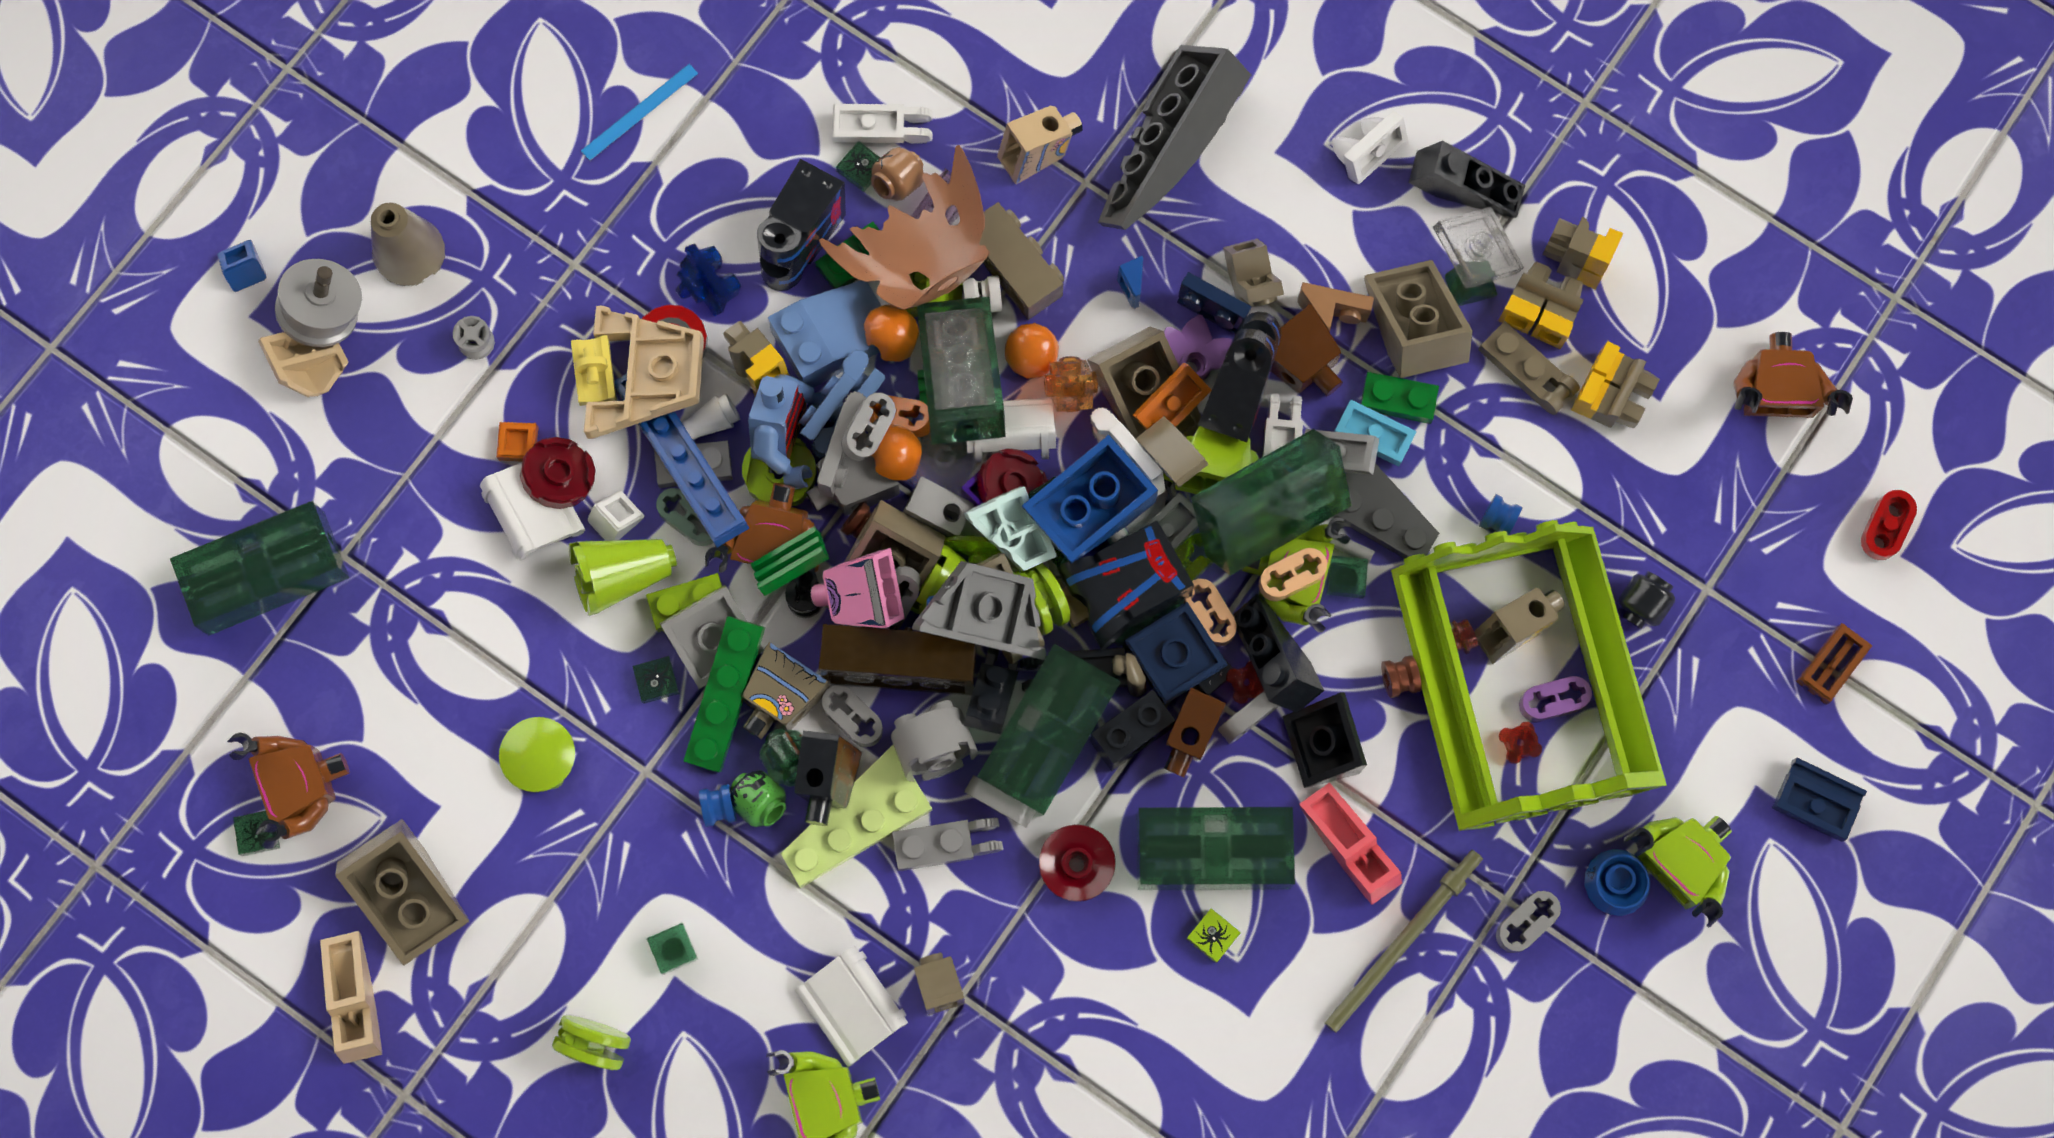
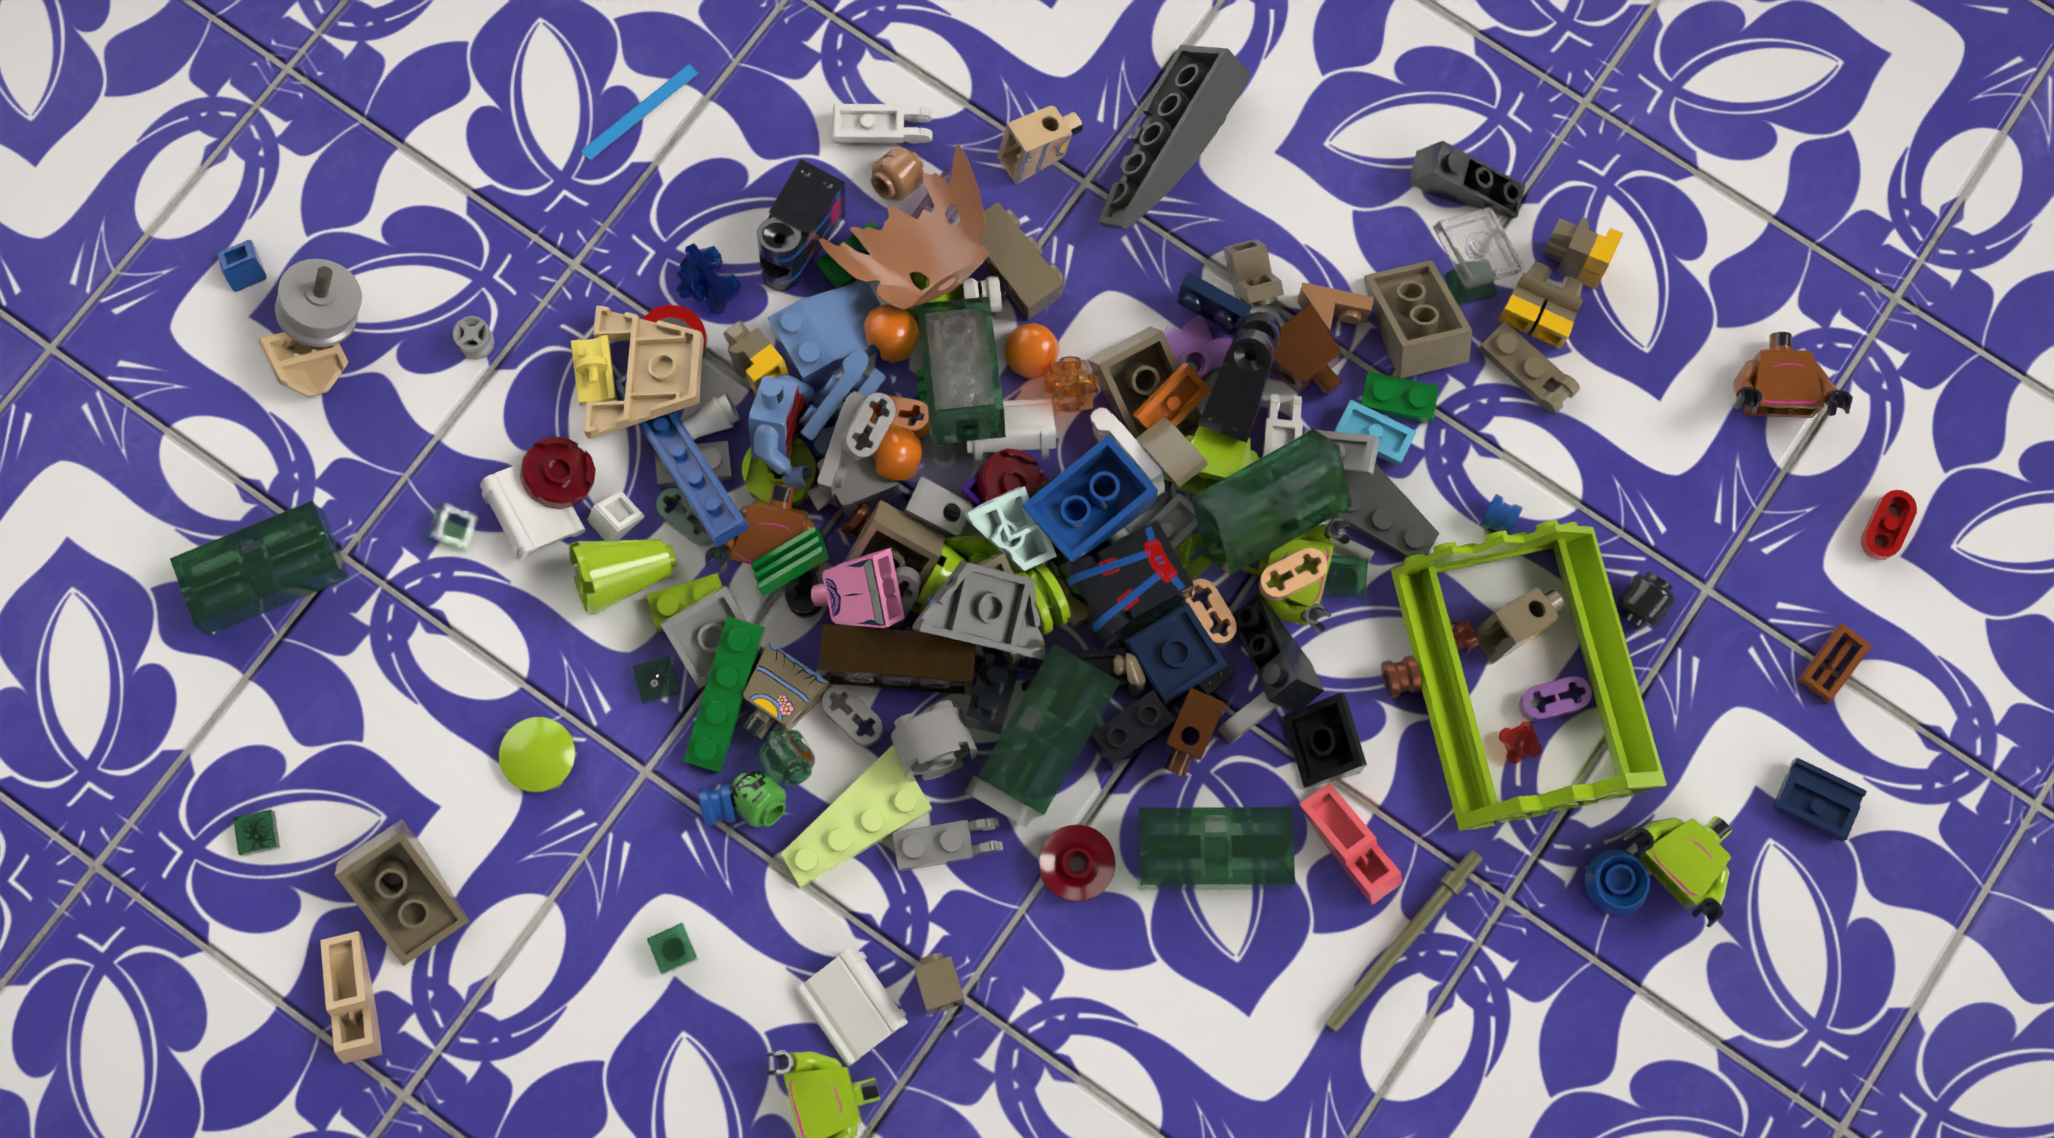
(291, 782): dark orange torso -> none
(405, 245): dark tan cone -> none
(451, 526): none -> slope
(515, 440): orange tile -> none
(586, 1042): lime head -> none
(825, 774): black torso -> none
(858, 166): clear green tile -> none
(1130, 280): blue slope -> none
(1213, 935): lime tile -> none
(1237, 678): clear red plate -> none
(1379, 142): white tile -> none
(1534, 928): light grey beam -> none
(1610, 385): hips -> none

